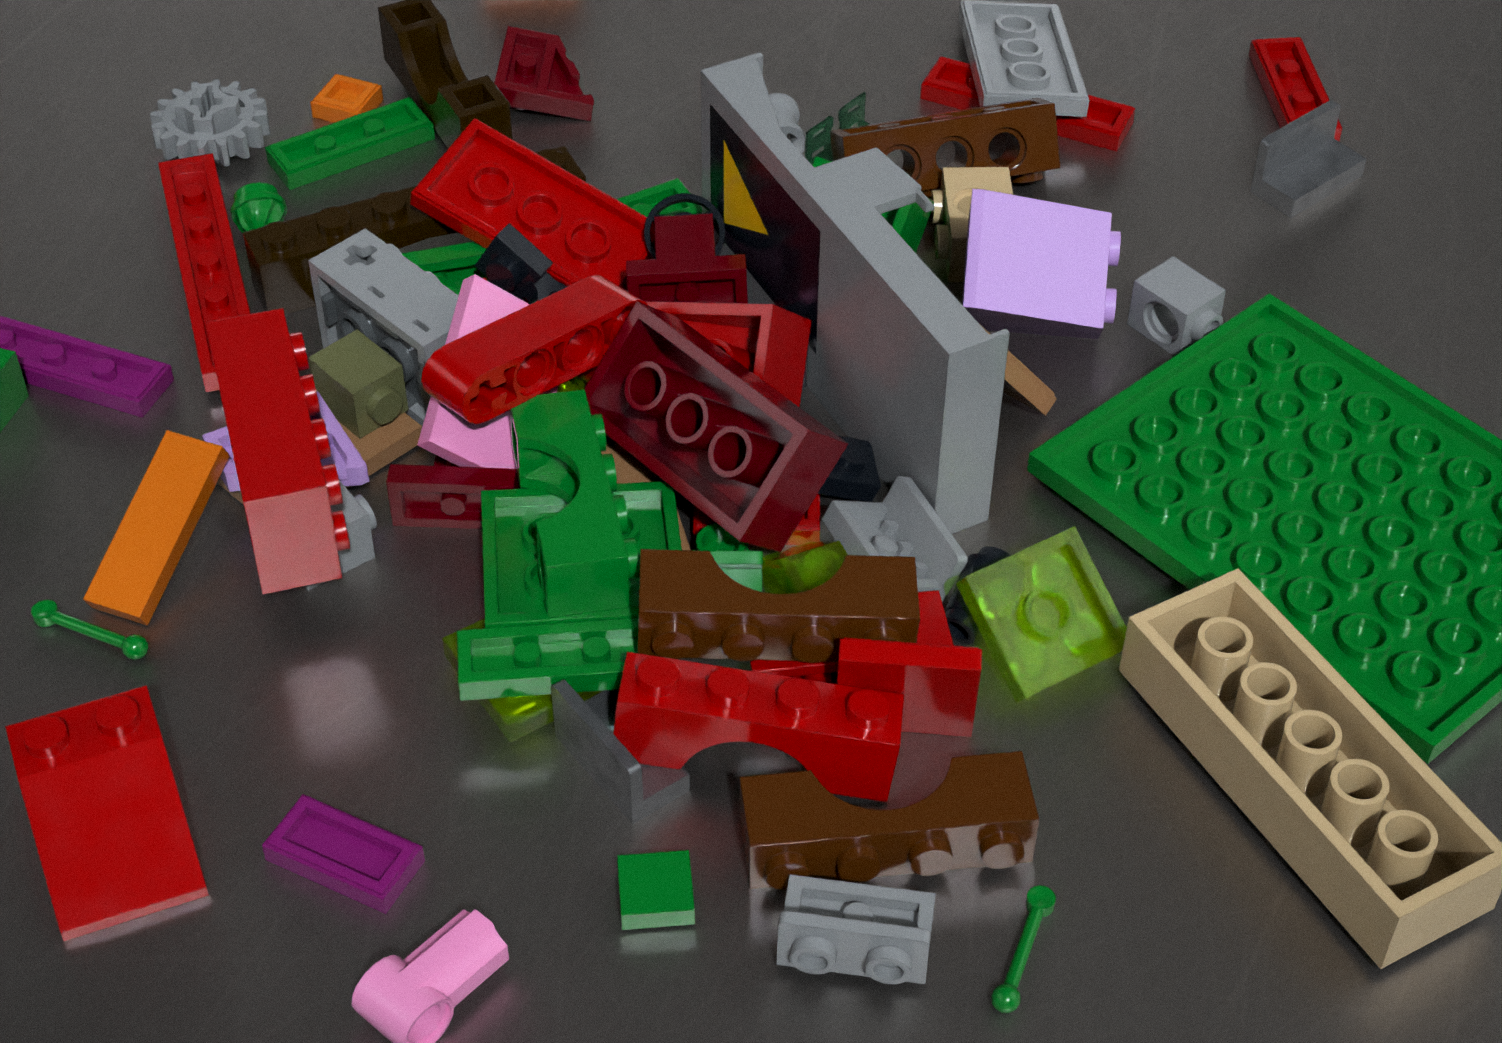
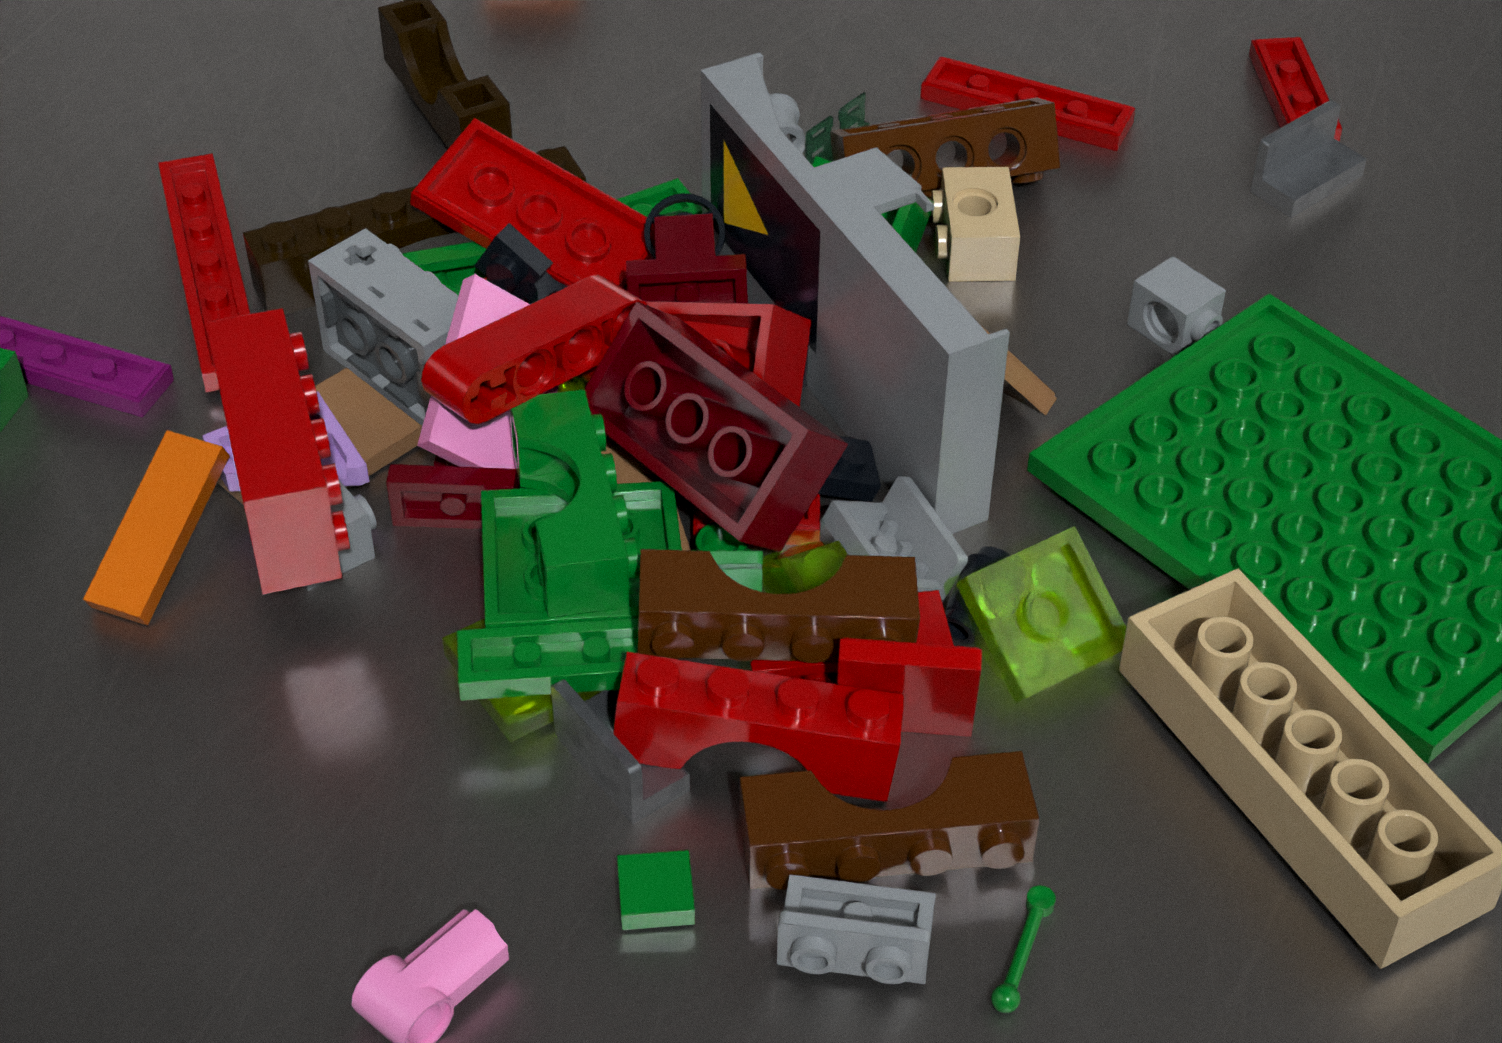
(46, 613): green hinge -> none
(105, 812): red slope -> none
(210, 122): light grey gear -> none
(257, 206): green plate -> none
(344, 853): magenta tile -> none
(345, 98): orange tile -> none
(349, 143): green tile -> none
(359, 383): olive brick -> none
(539, 75): dark red wing -> none
(1022, 55): light grey tile -> none
(1039, 266): lavender slope -> none

